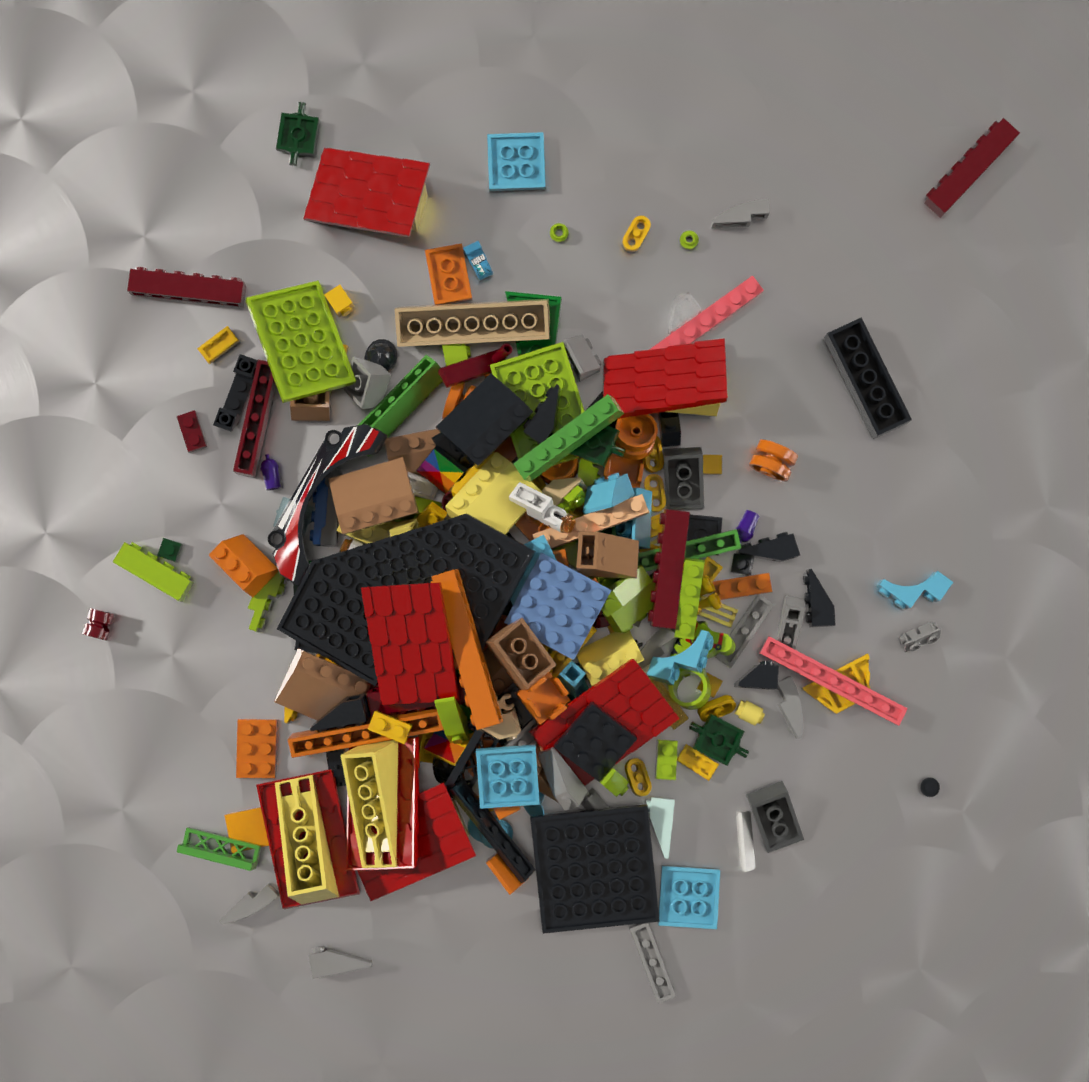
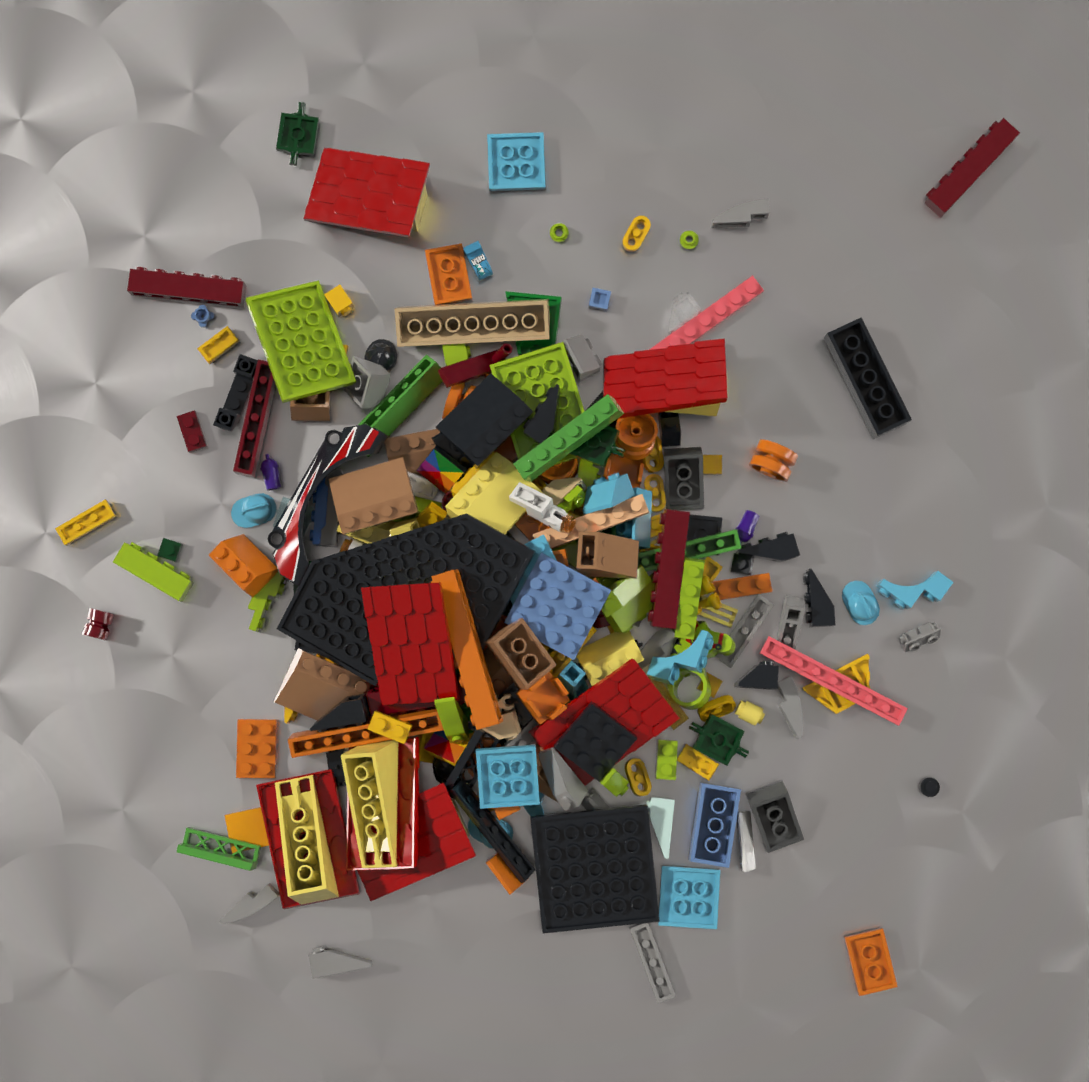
(85, 522): none -> yellow plate
(197, 315): none -> medium blue plate
(253, 510): none -> medium azure piece
(599, 299): none -> medium blue plate
(714, 825): none -> medium blue brick
(860, 602): none -> medium azure piece
(870, 962): none -> orange plate

